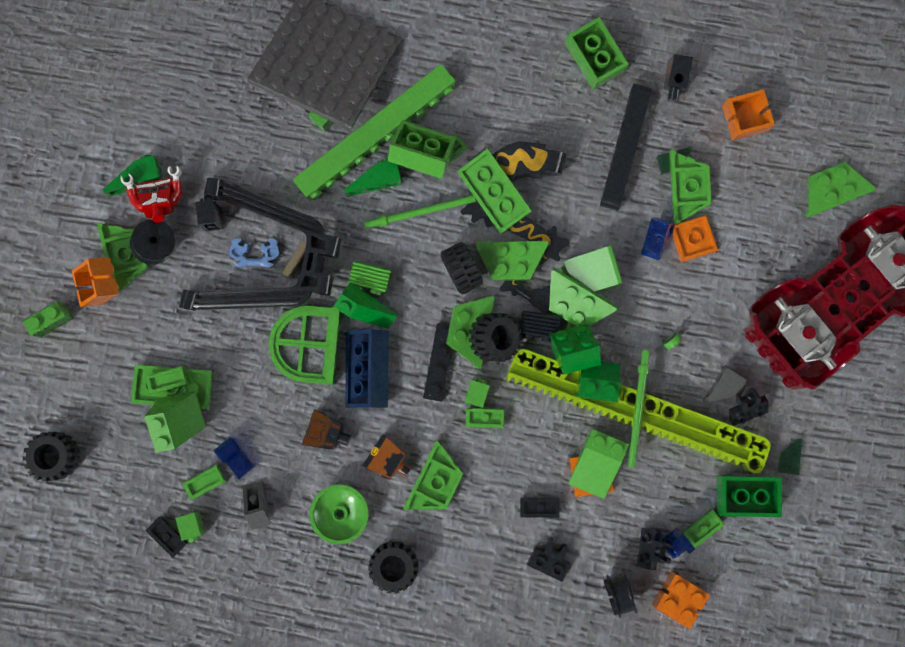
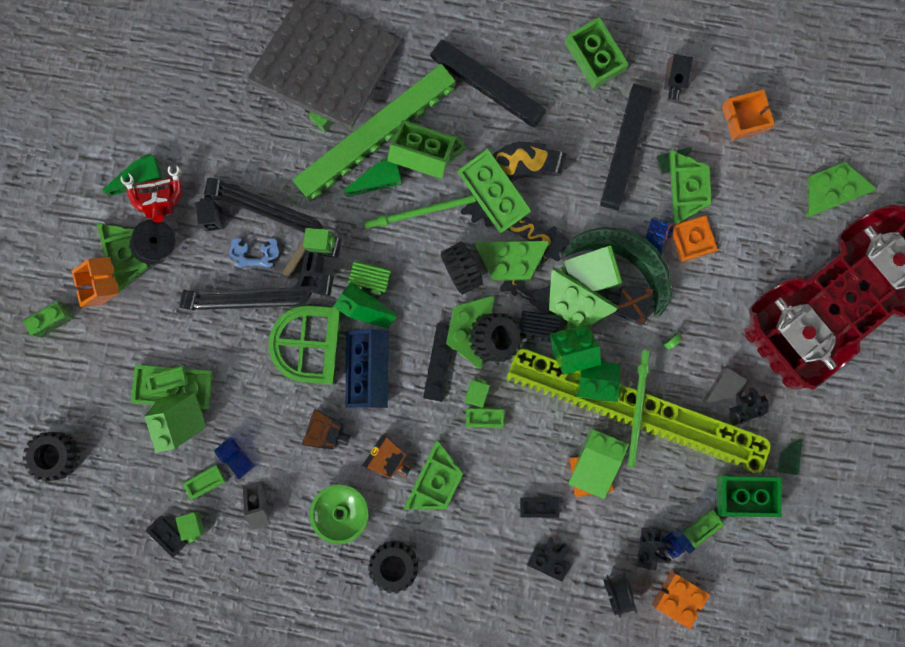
(319, 240): none -> bright green brick
(488, 83): none -> black beam
(632, 303): none -> black torso
(634, 249): none -> clear green windscreen

